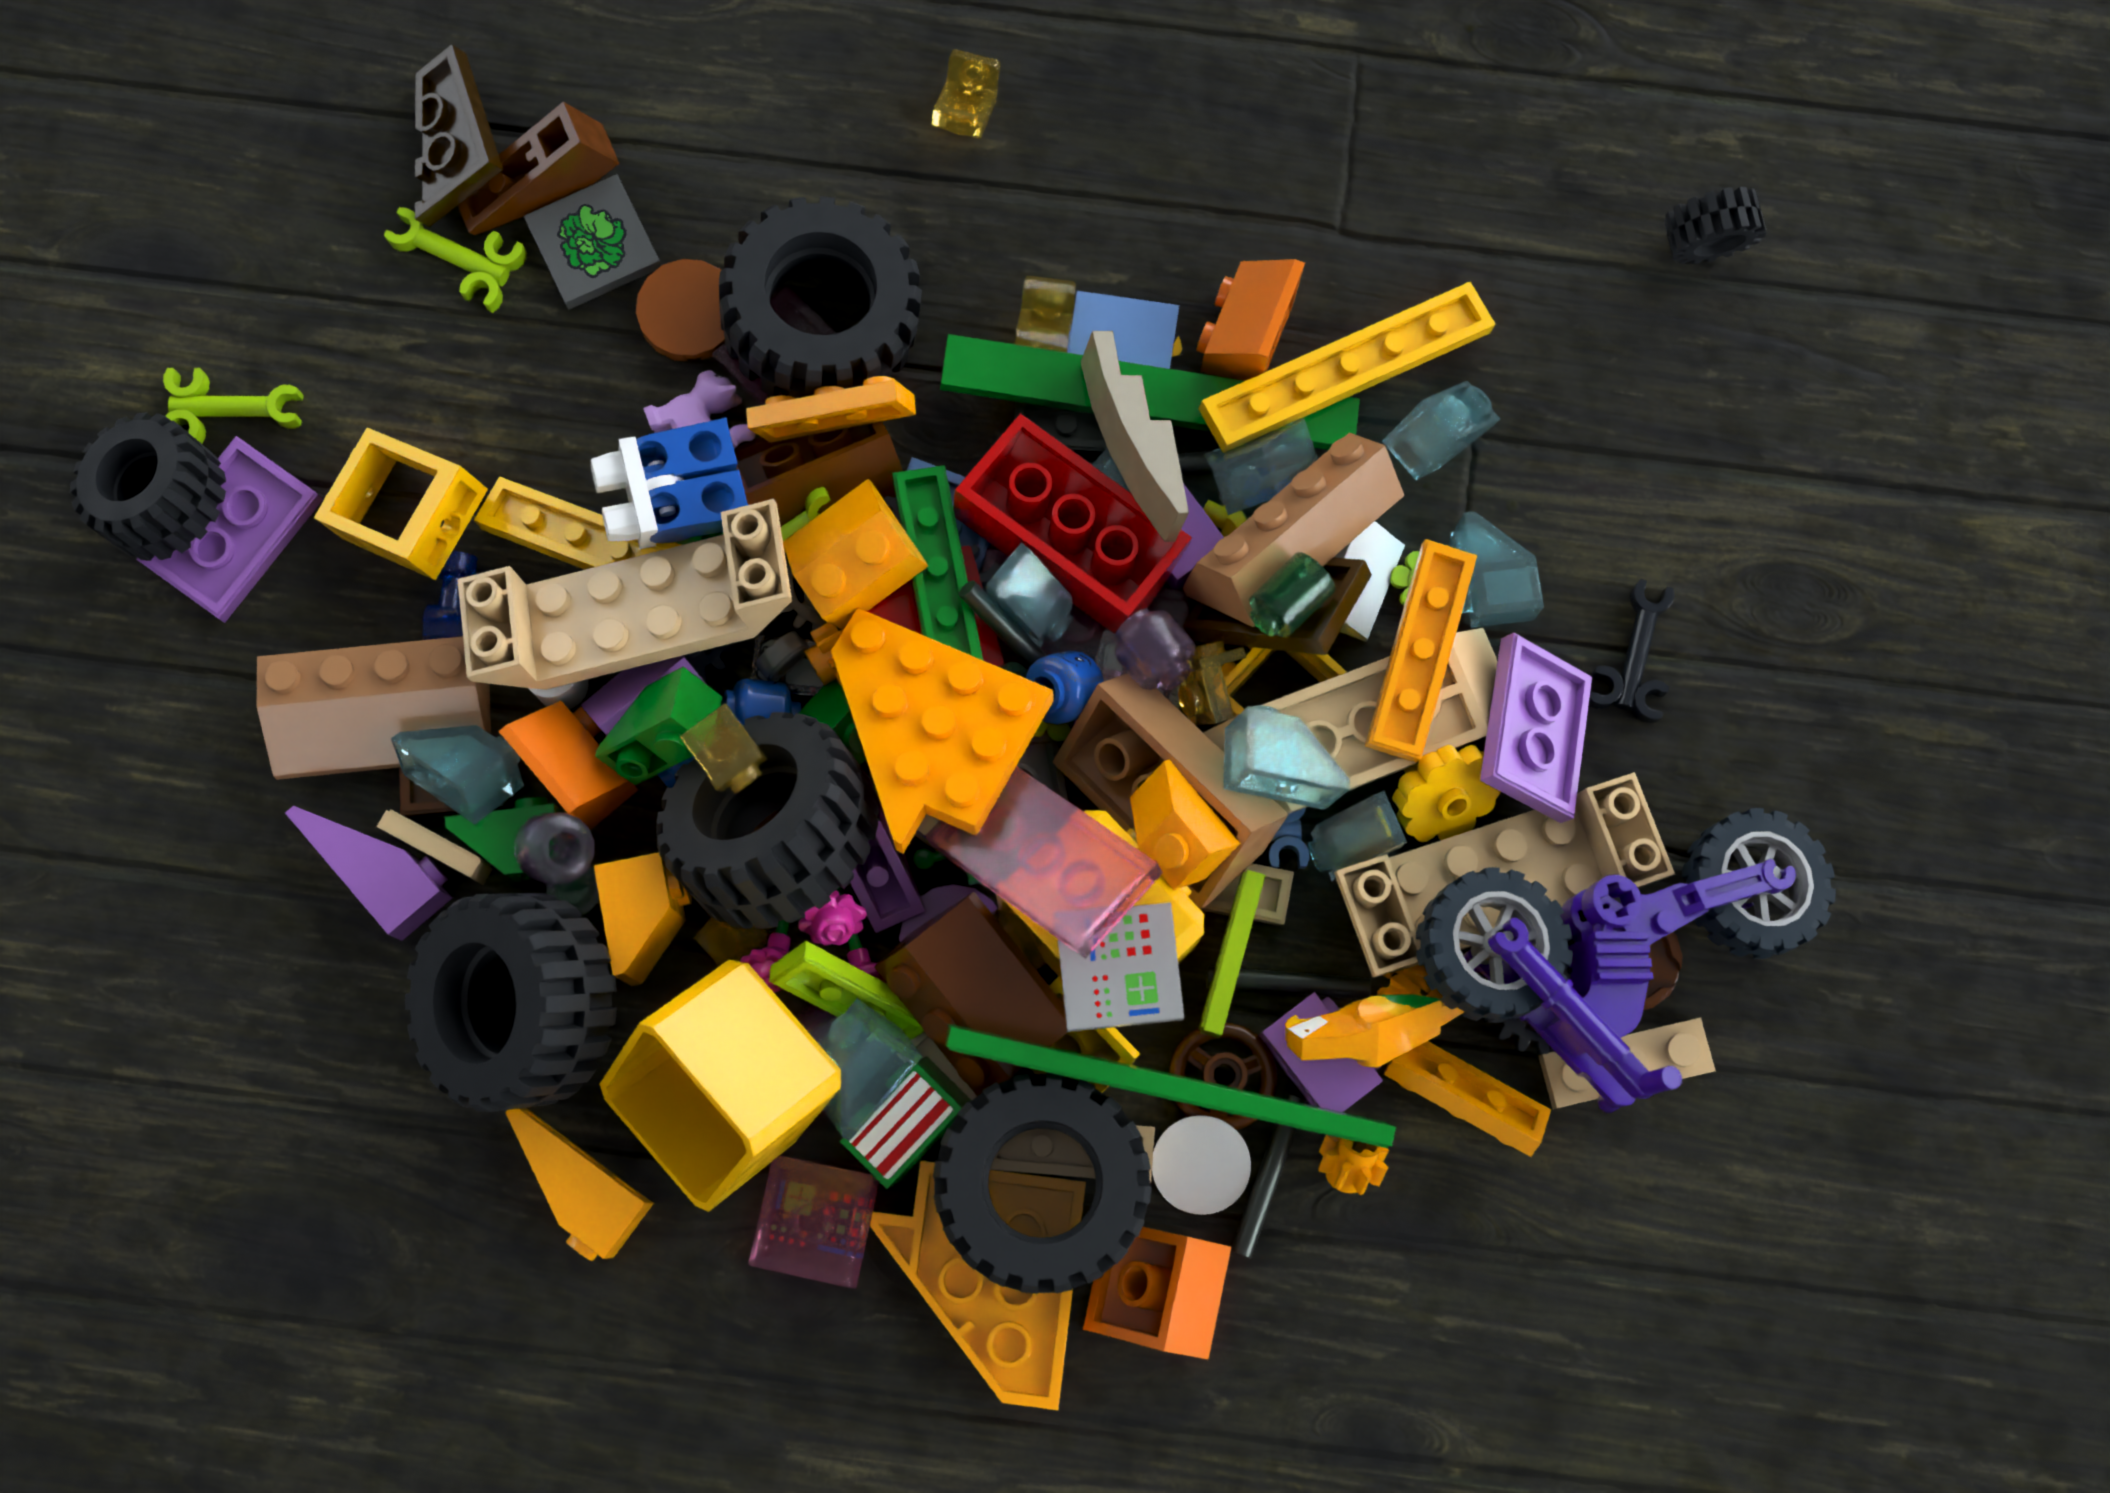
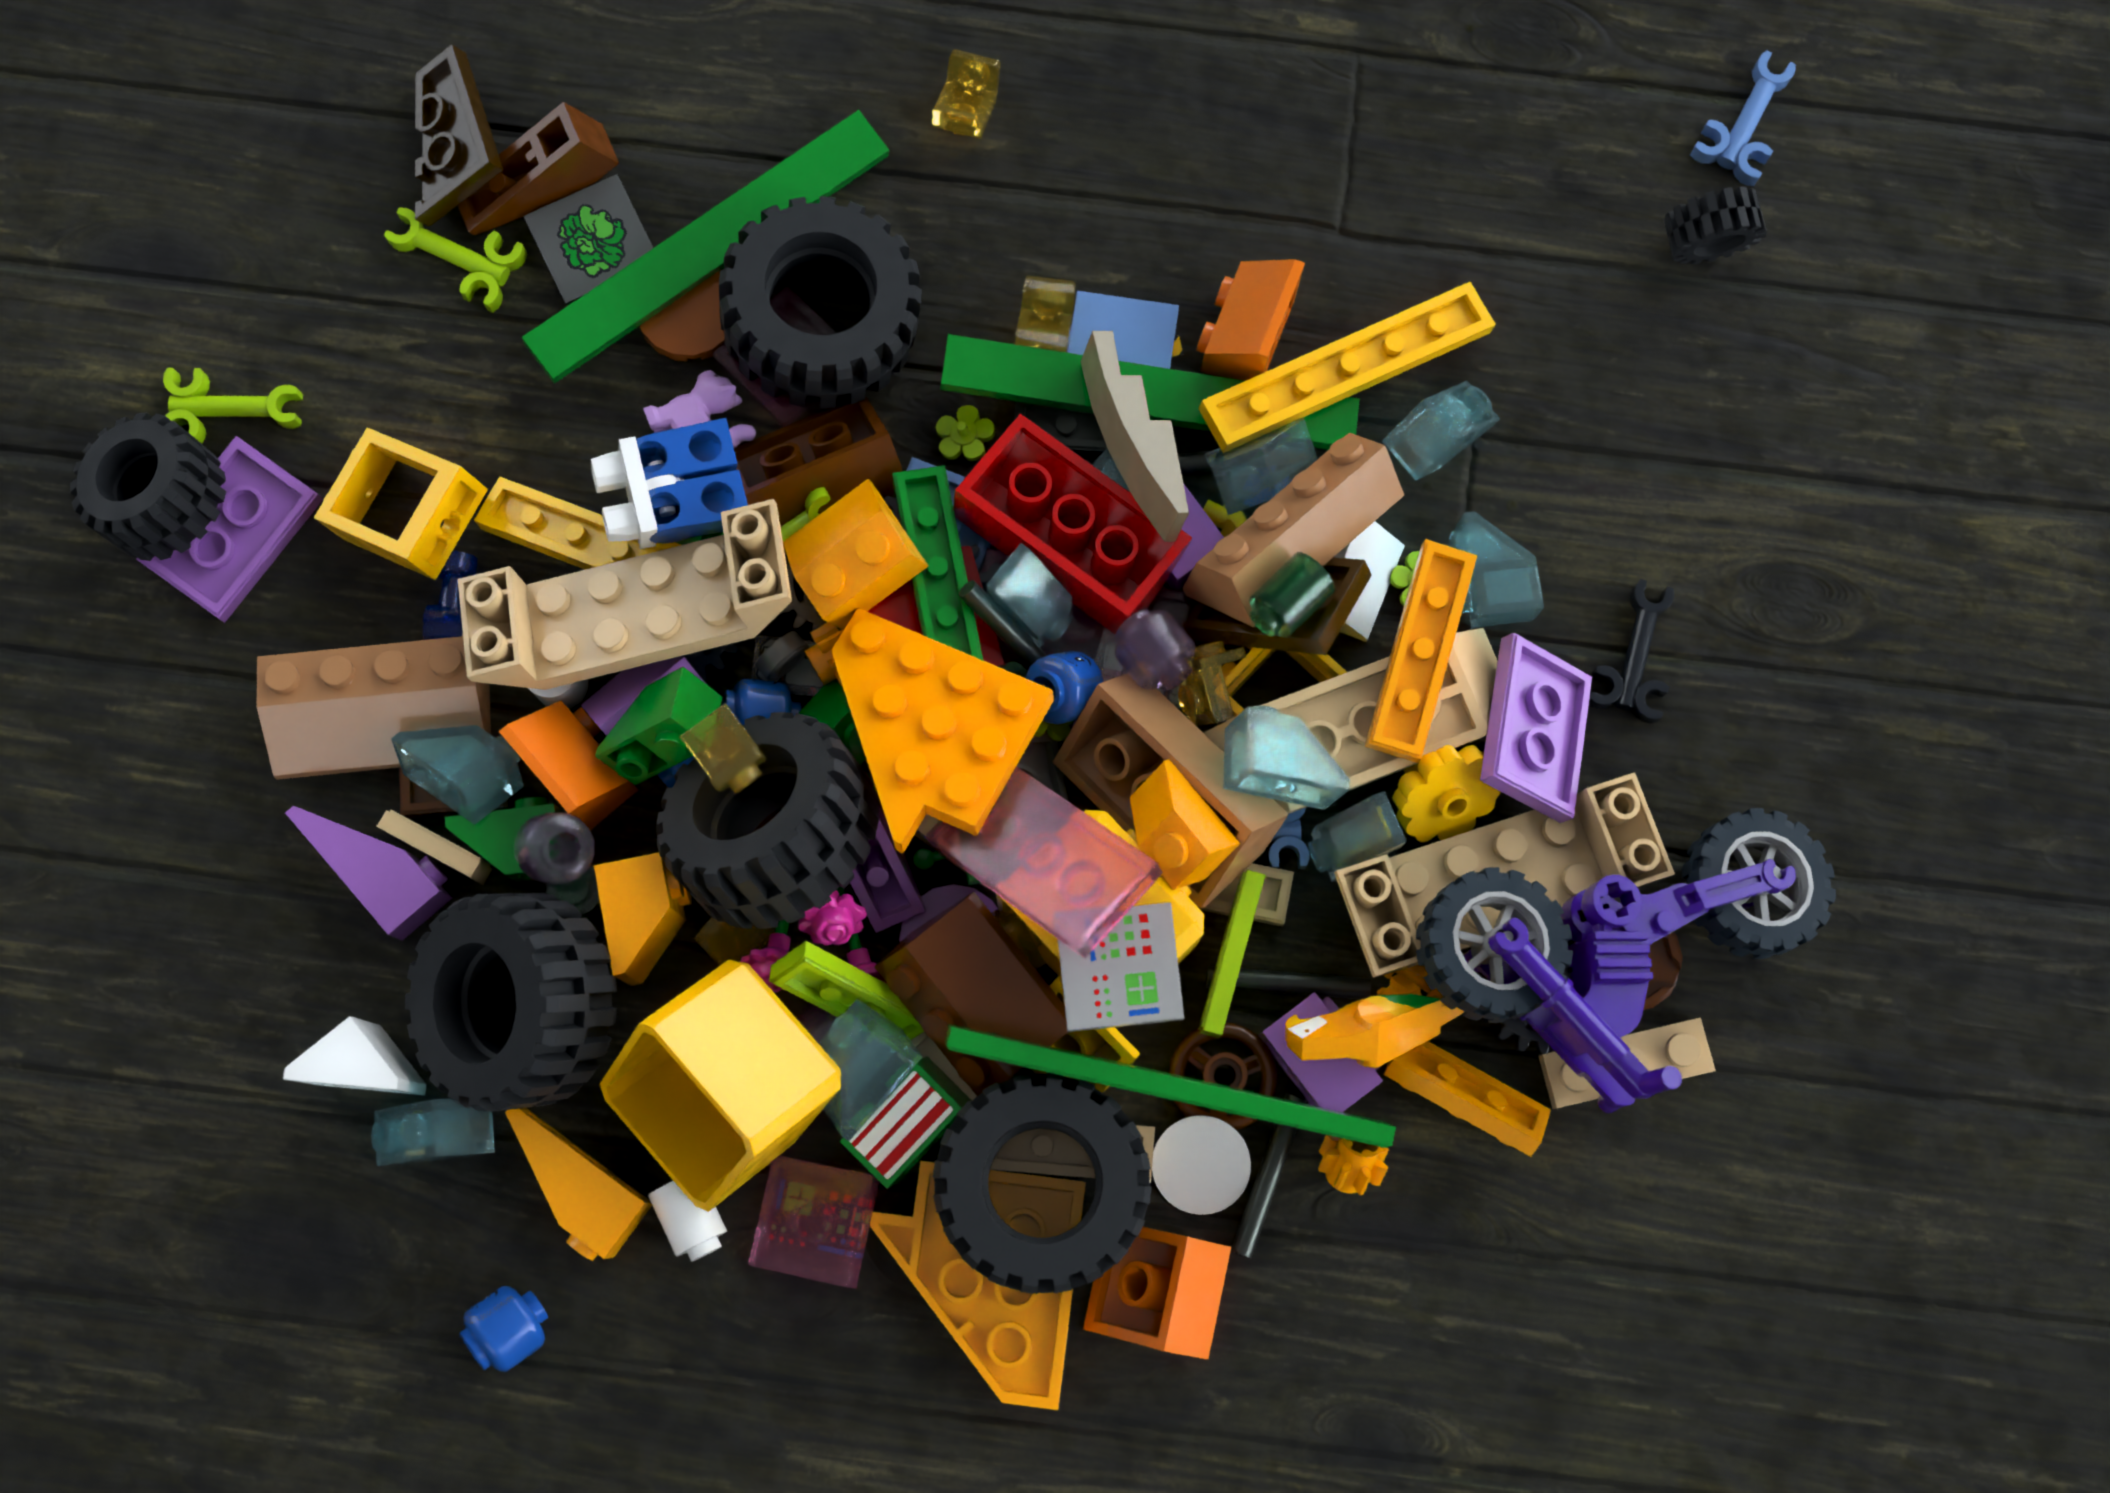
(356, 1057): none -> white slope
(430, 1132): none -> clear light blue slope
(504, 1328): none -> blue head
(685, 1225): none -> white brick
(699, 248): none -> green tile
(831, 409): light orange plate -> none
(965, 434): none -> lime plant
(1732, 149): none -> medium blue bar

